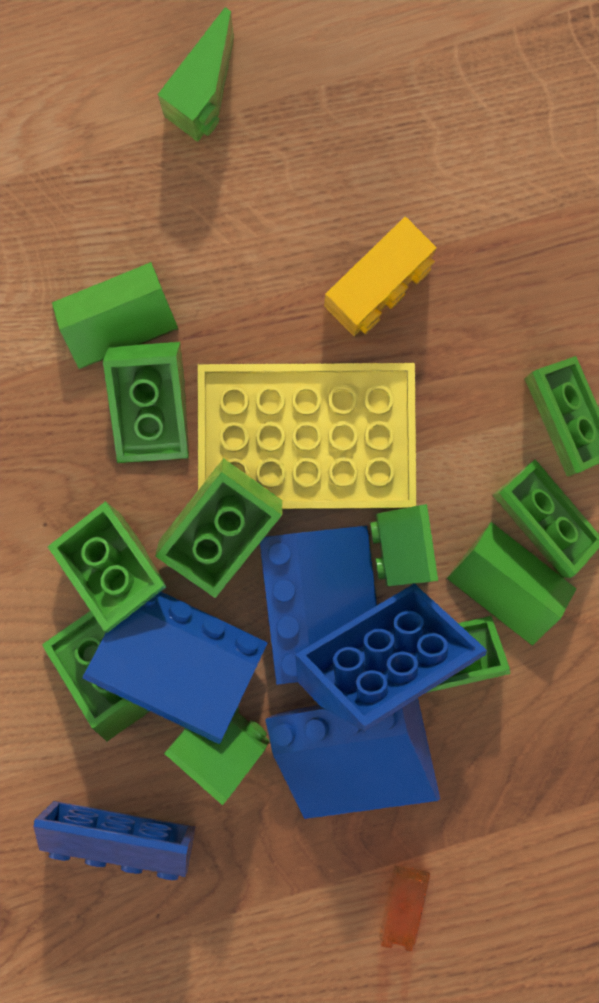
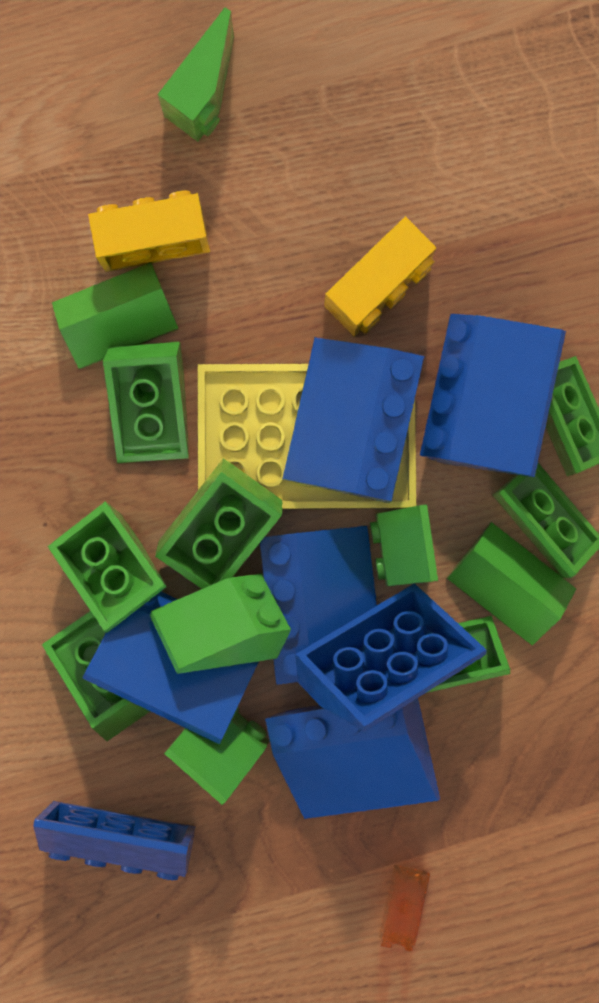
(149, 231): none -> yellow brick
(222, 625): none -> bright green slope
(353, 418): none -> blue slope
(492, 394): none -> blue slope

